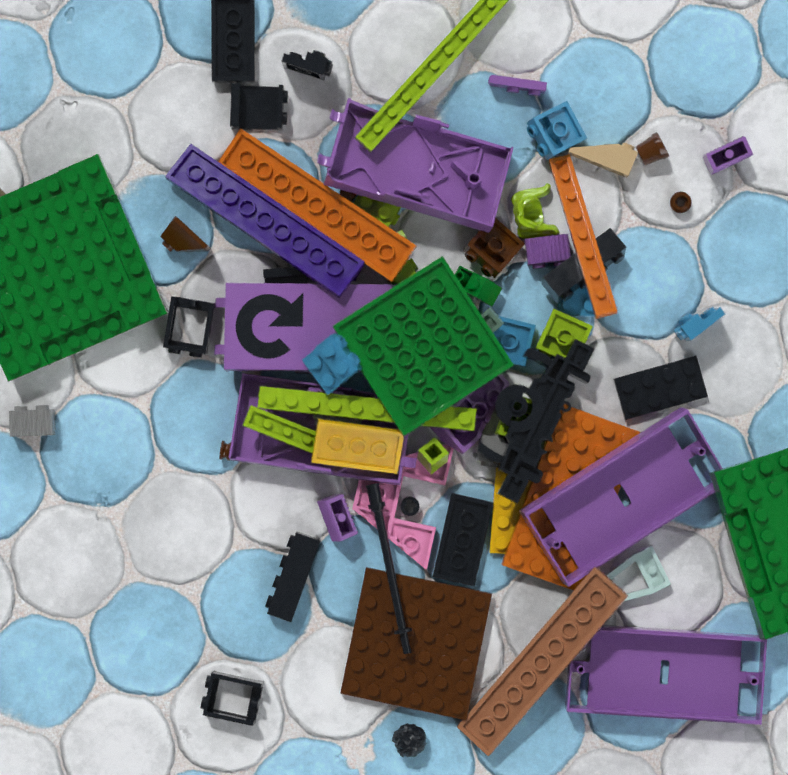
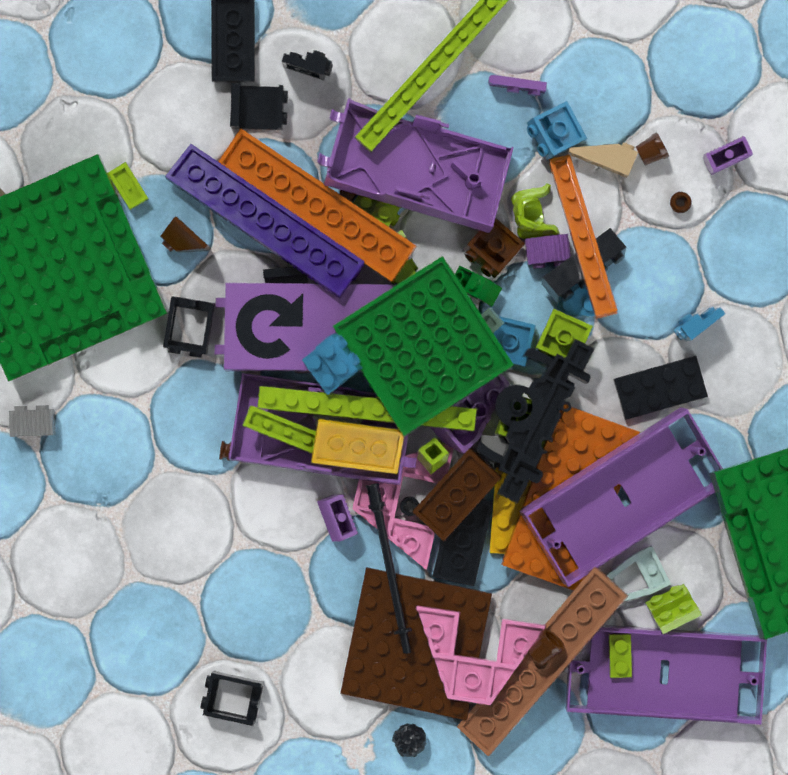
(128, 185): none -> lime plate
(293, 576): black brick -> none
(457, 494): none -> reddish brown plate
(470, 677): none -> bright pink wing
(546, 647): none -> reddish brown piece
(620, 655): none -> lime plate
(673, 608): none -> lime plate

